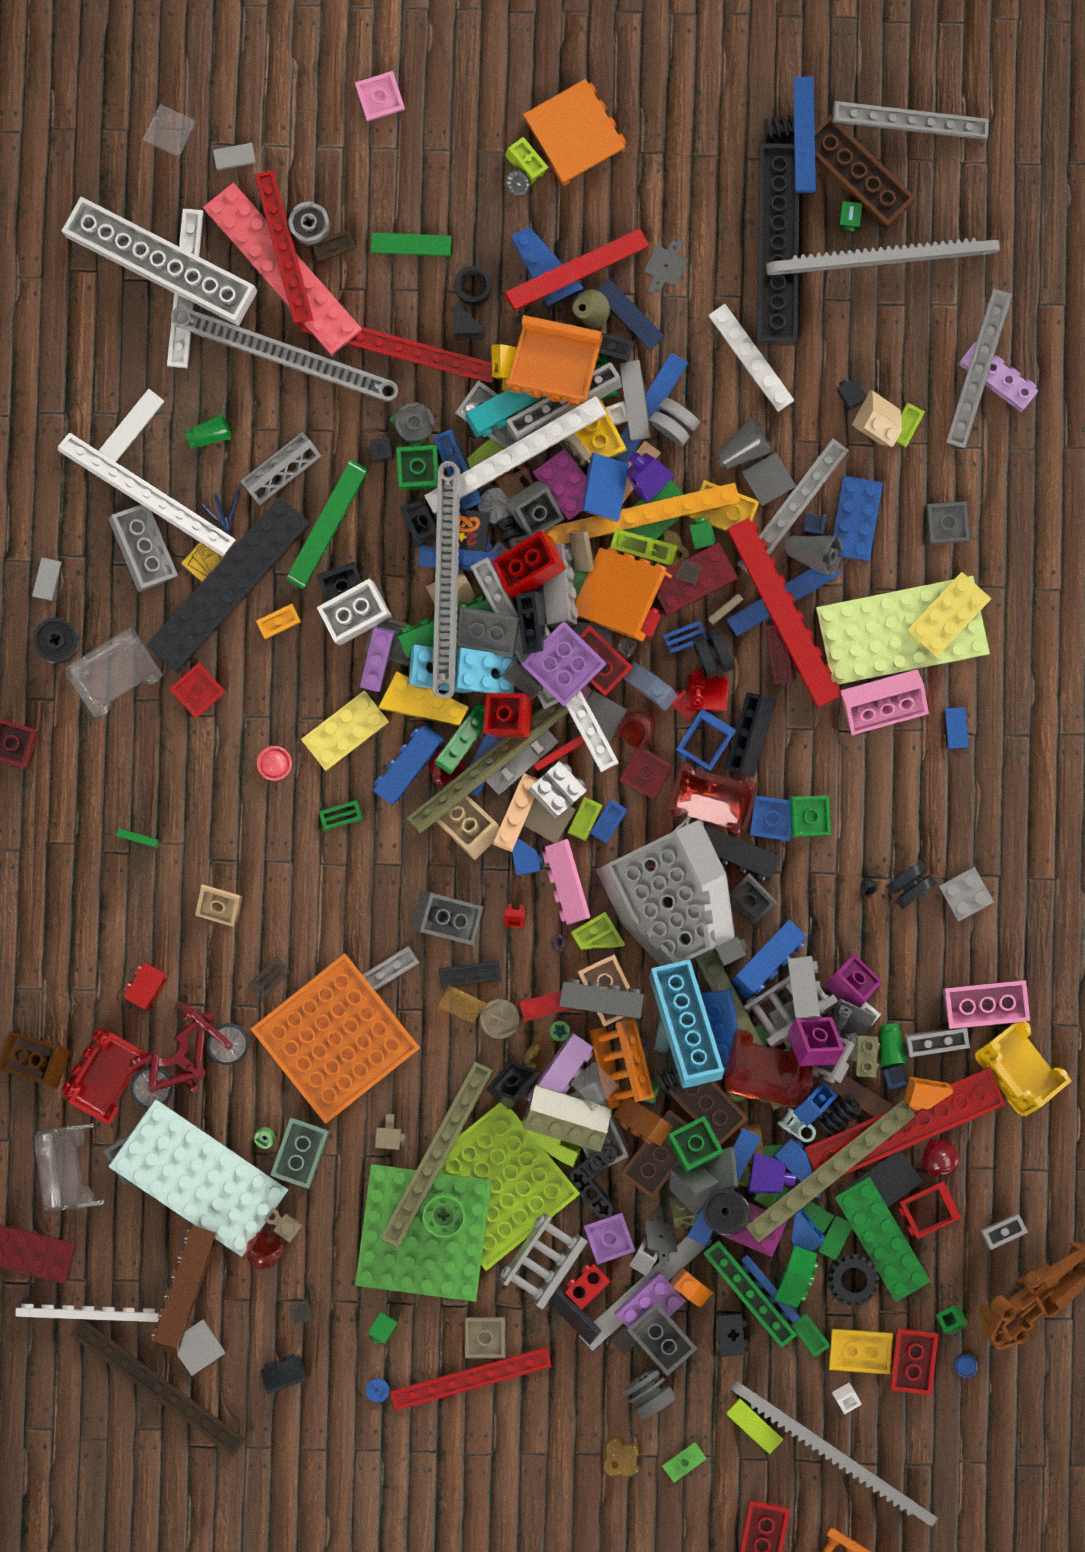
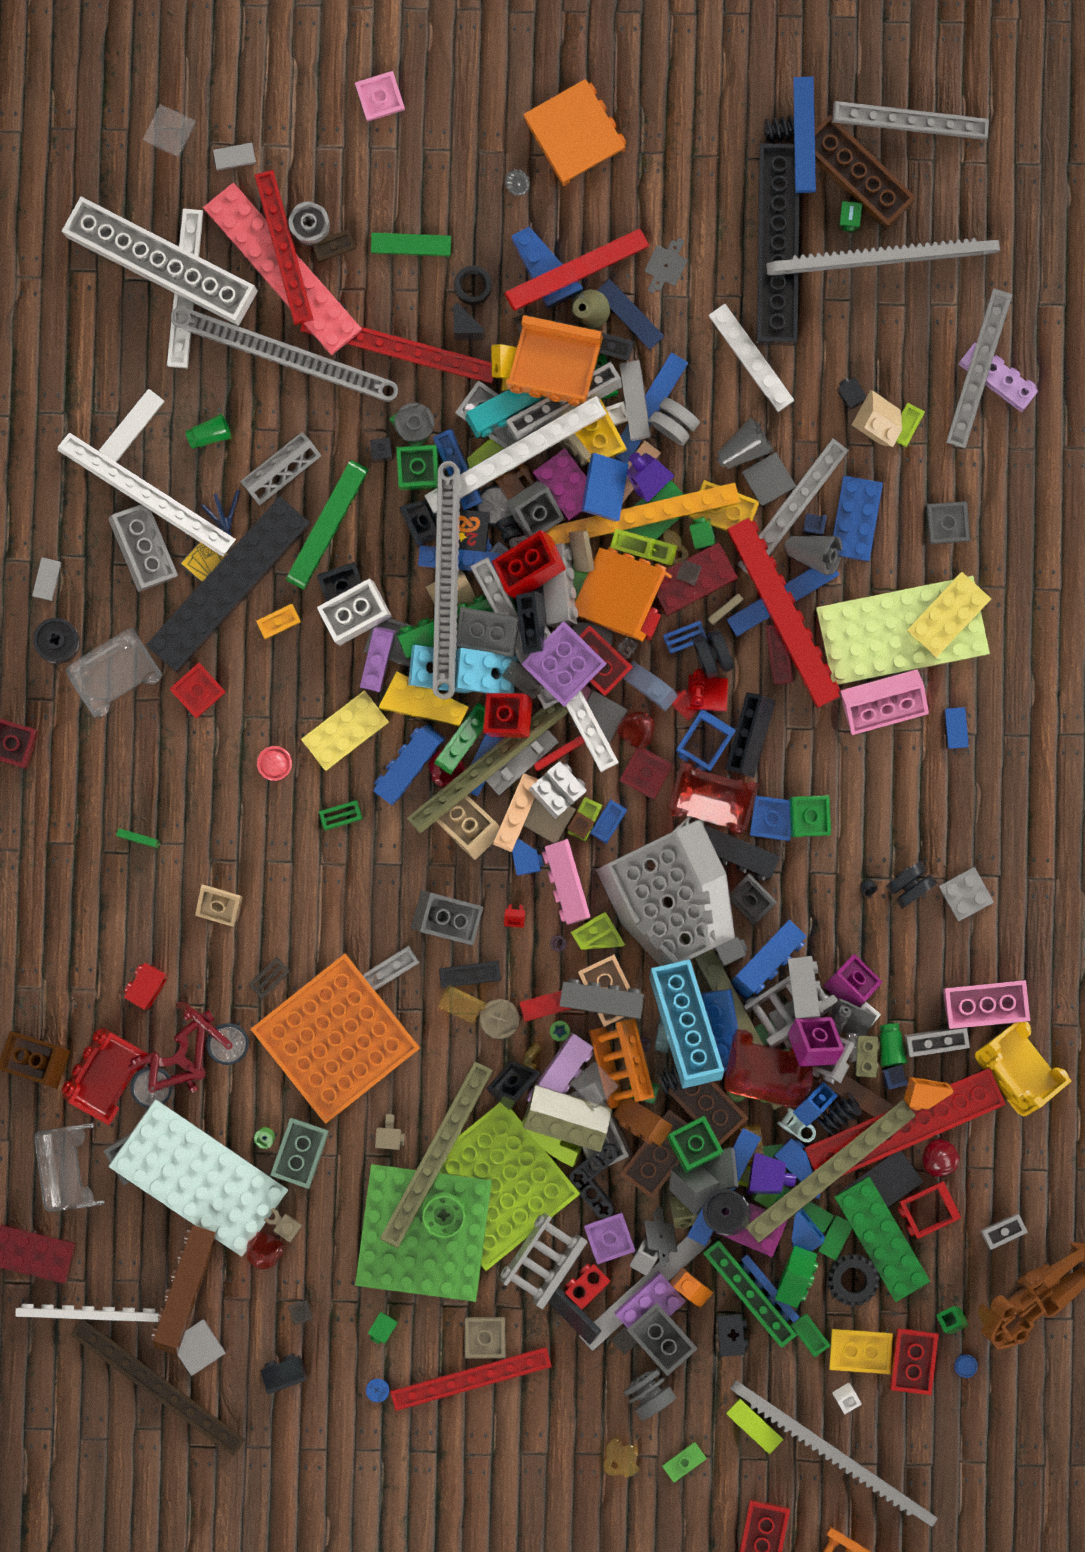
(525, 158): lime hinge -> none
(580, 825): none -> reddish brown plate

